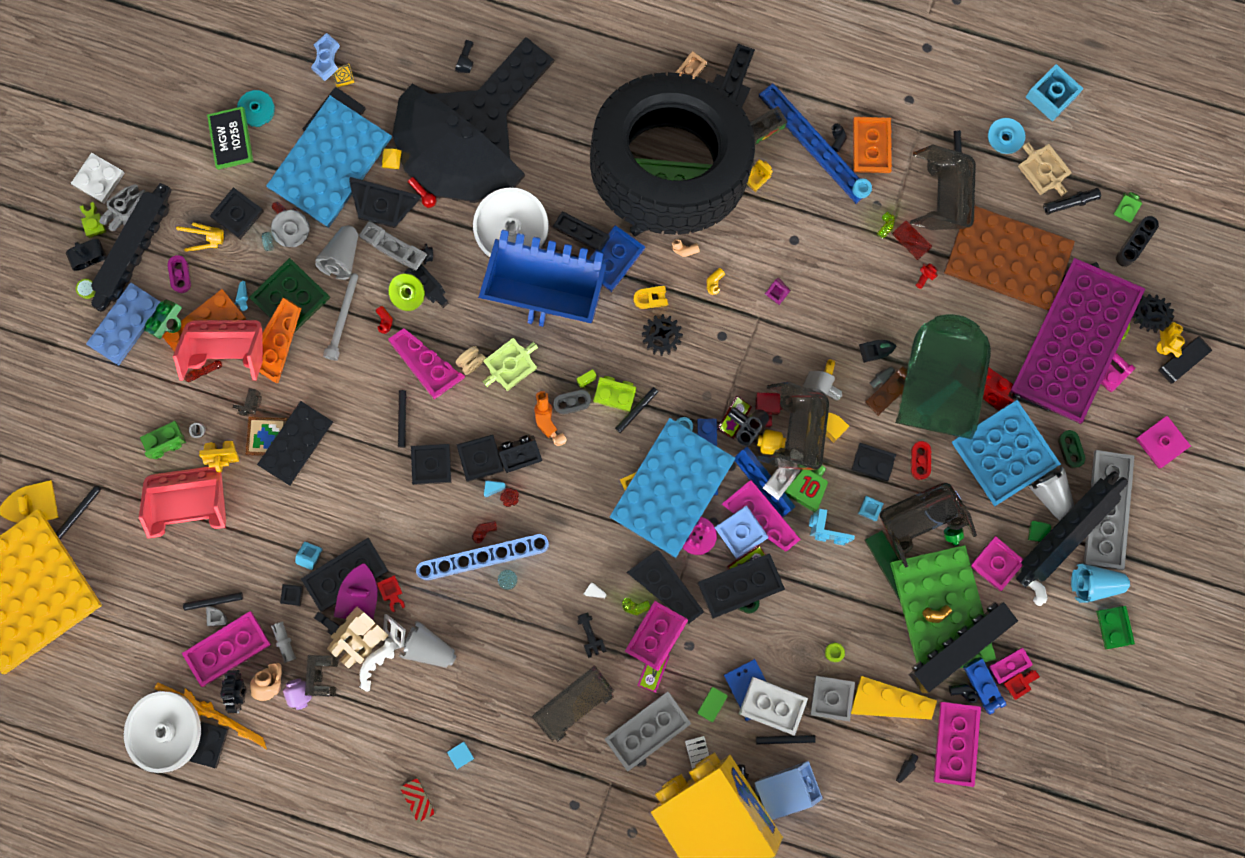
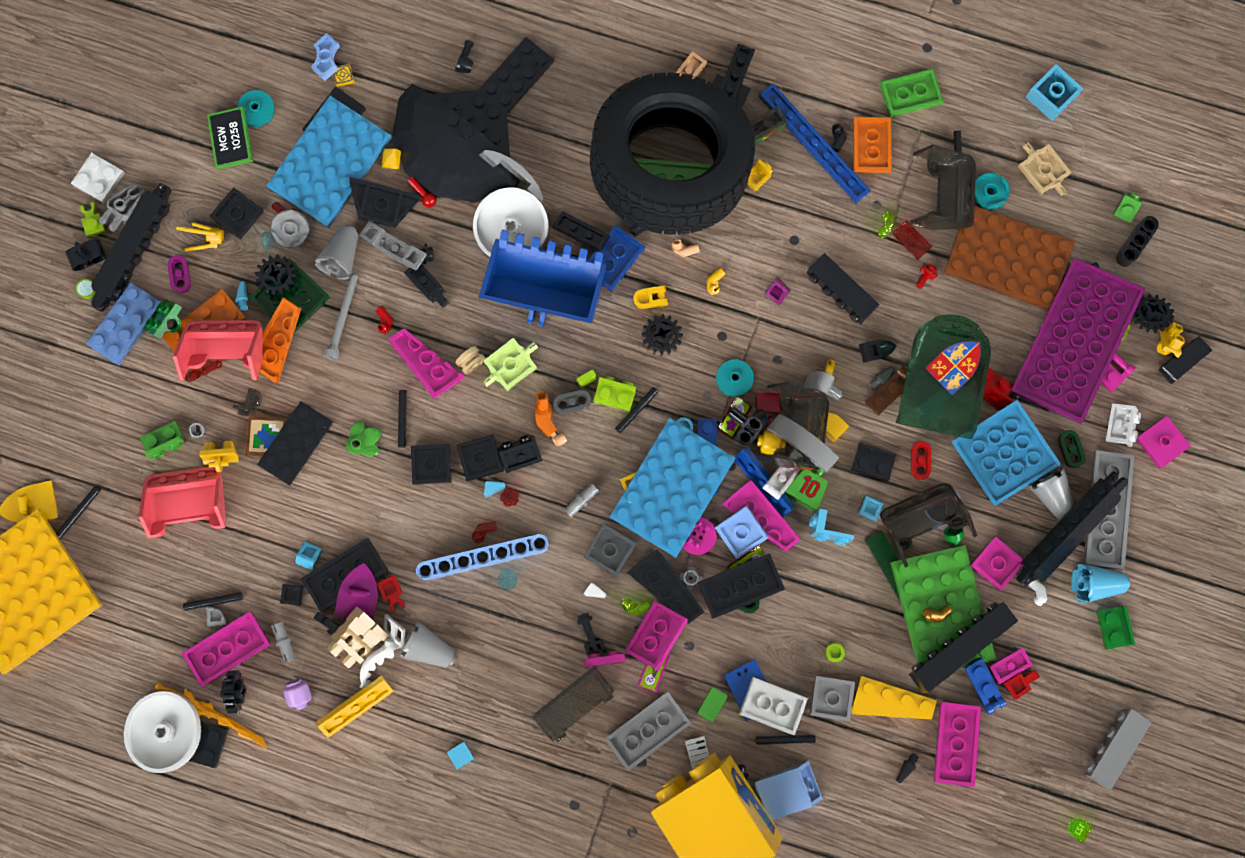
(266, 682): light nougat head -> none
(268, 277): none -> black gear
(315, 675): clear smoke panel -> none
(354, 706): none -> yellow plate
(365, 438): none -> bright green plate
(400, 296): lime dish -> none
(417, 800): tile -> none
(495, 158): none -> light grey slope
(581, 500): none -> light grey pin
(610, 550): none -> dark grey plate
(612, 657): none -> dark pink plate
(685, 578): none -> light grey plate
(728, 385): none -> teal plate
(803, 441): none -> light grey slope
(842, 289): none -> black brick
(862, 188): medium azure tile -> none
(911, 92): none -> bright green tile
(956, 365): none -> shield
(966, 691): black arm -> none
(997, 185): none -> teal plate
(1012, 130): medium azure dish -> none
(1038, 531): green tile -> none
(1079, 198): black pin -> none
(1079, 829): none -> clear neon green tile
(1118, 748): none -> light grey brick
(1123, 424): none -> white bracket

